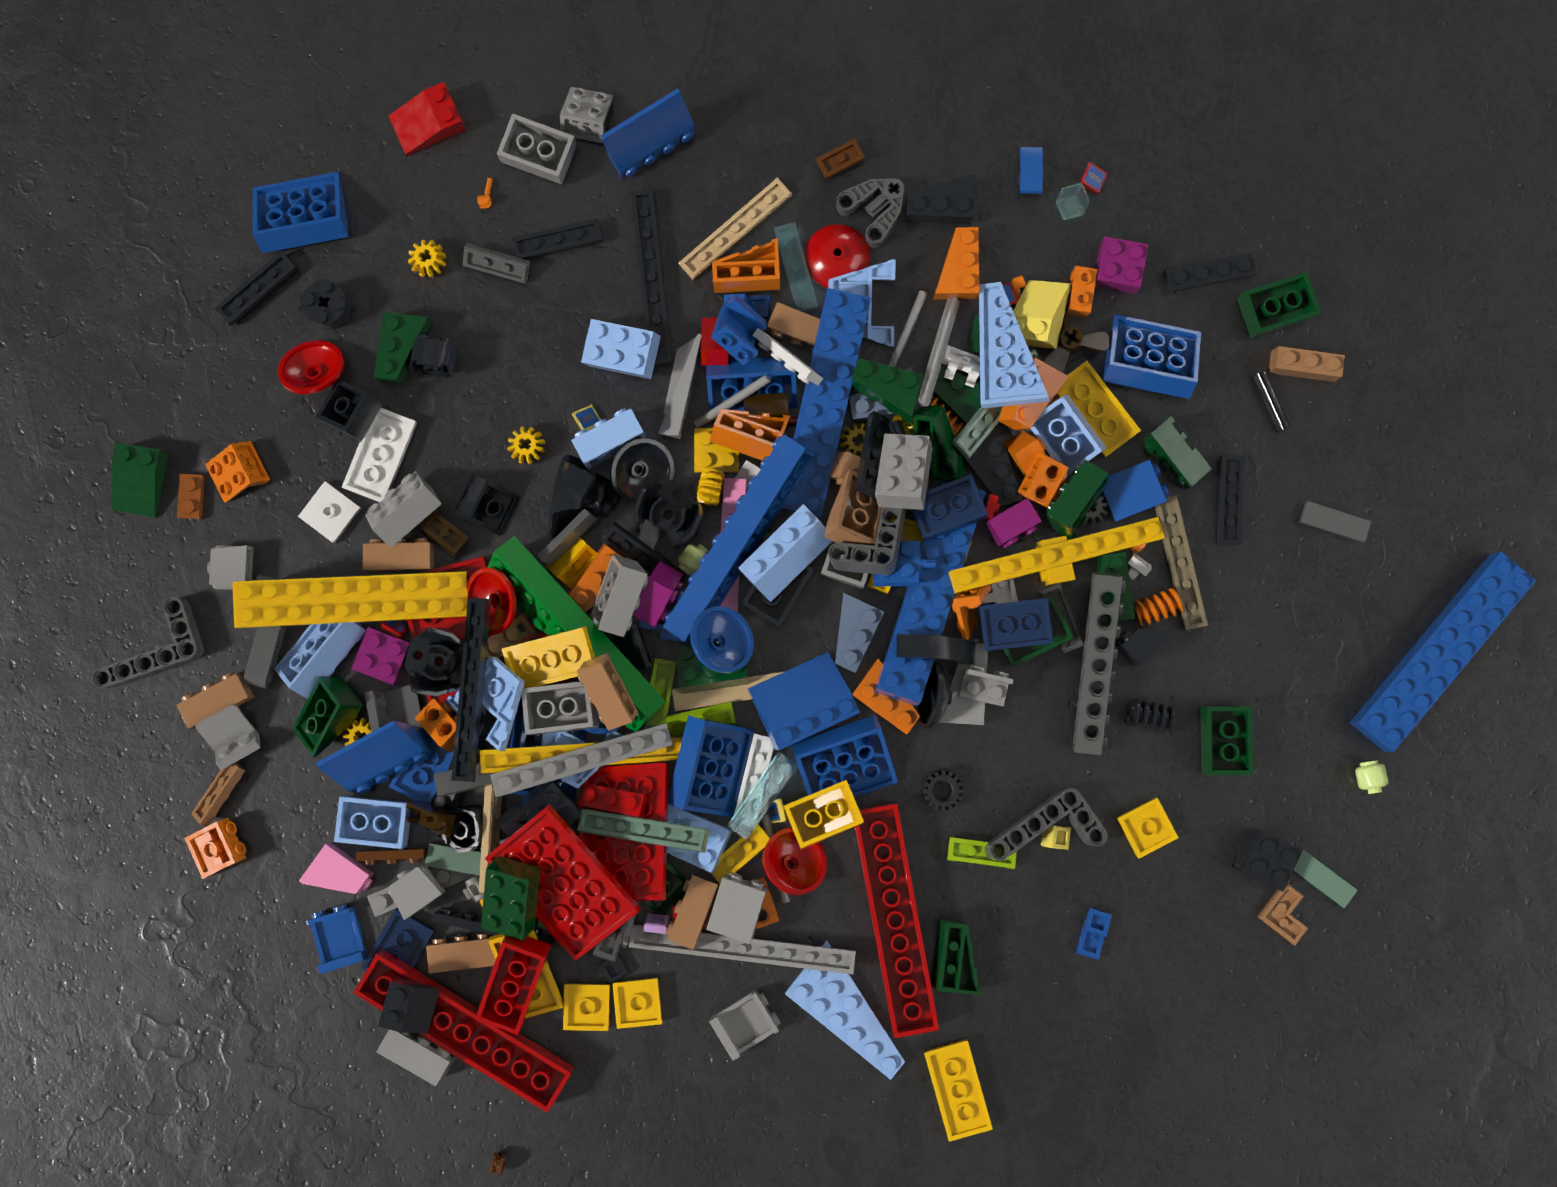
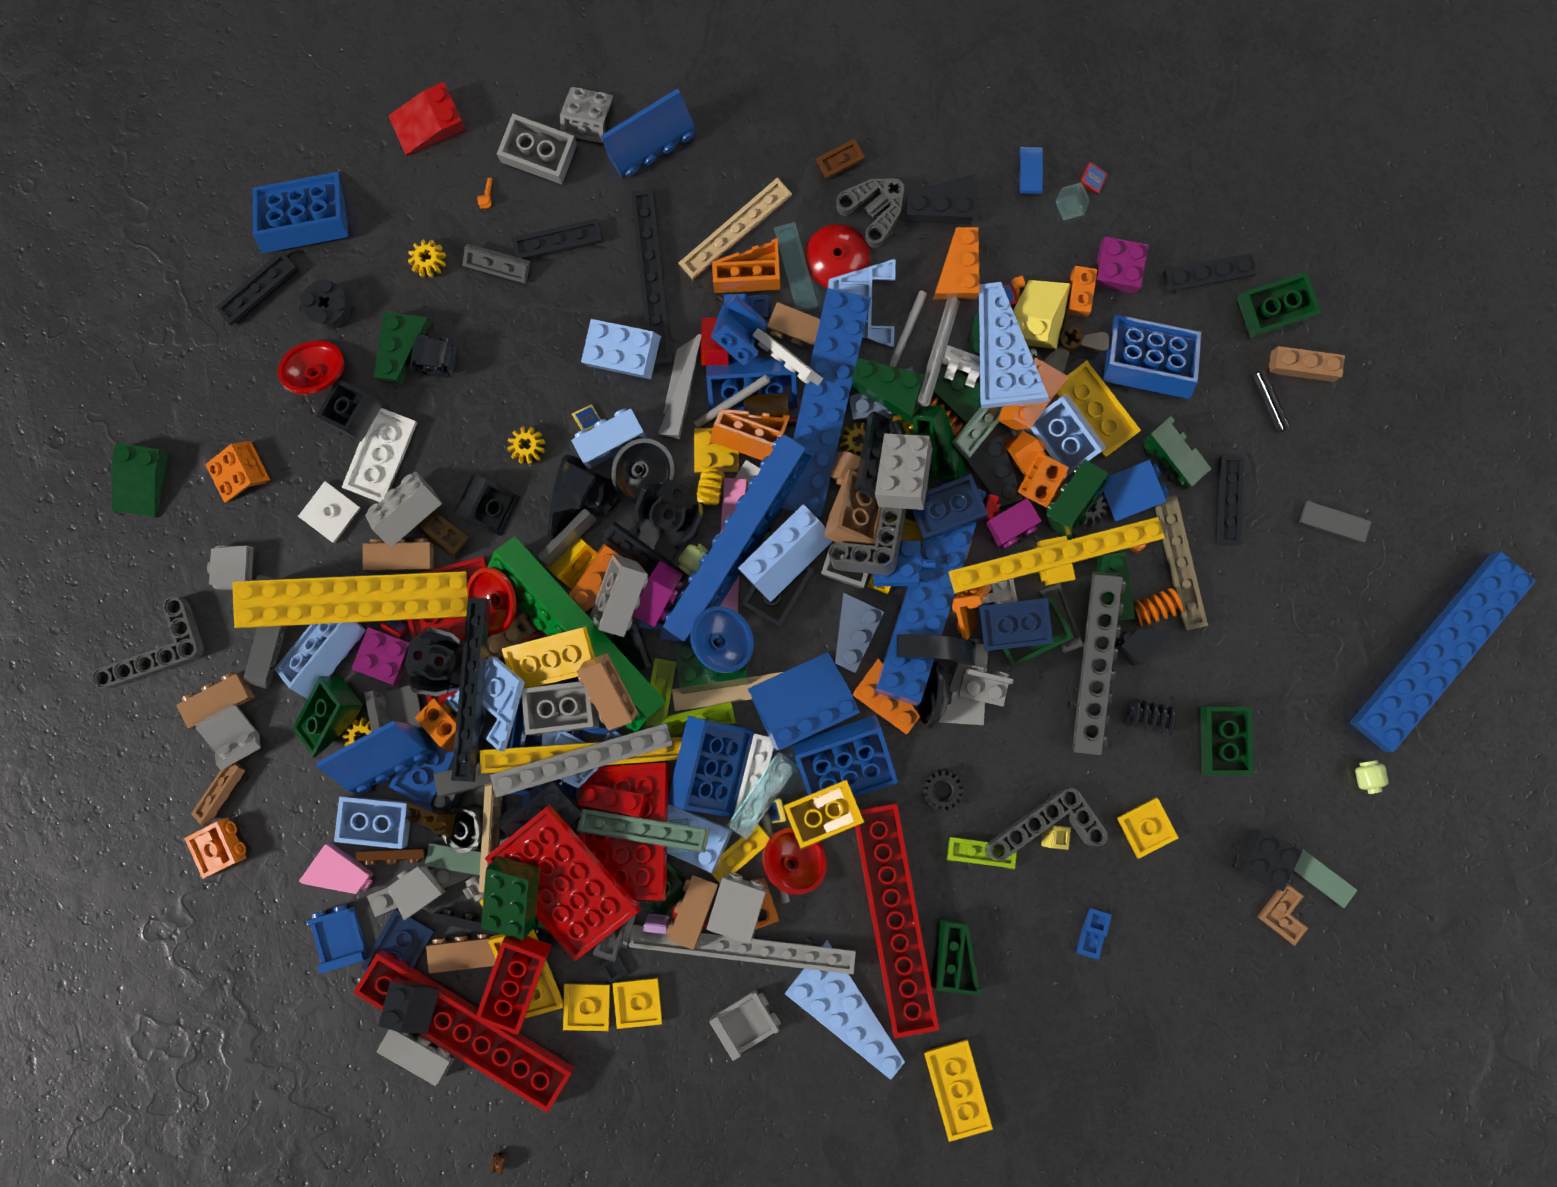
(190, 496): dark orange plate -> none
(1138, 566): white tile -> none

